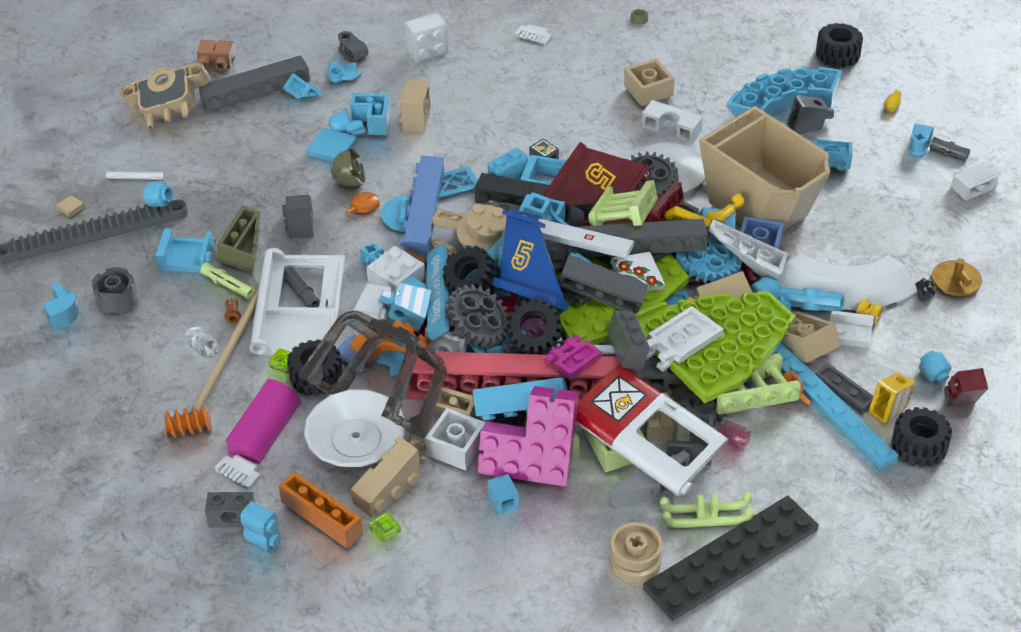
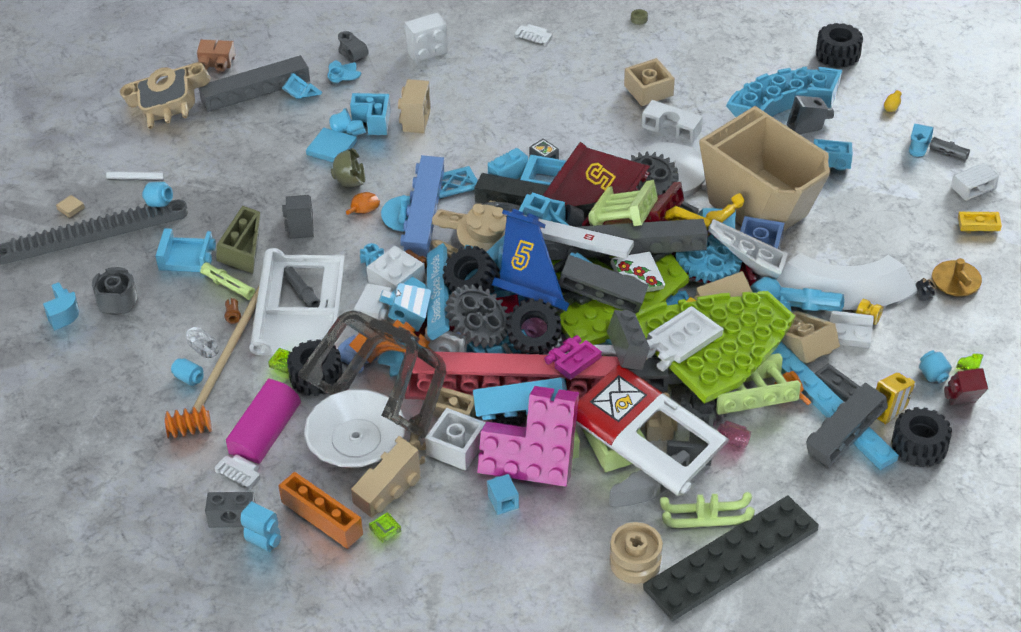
(187, 371): none -> medium azure brick
(846, 424): none -> dark grey brick
(970, 362): none -> clear neon green tile
(979, 221): none -> yellow plate

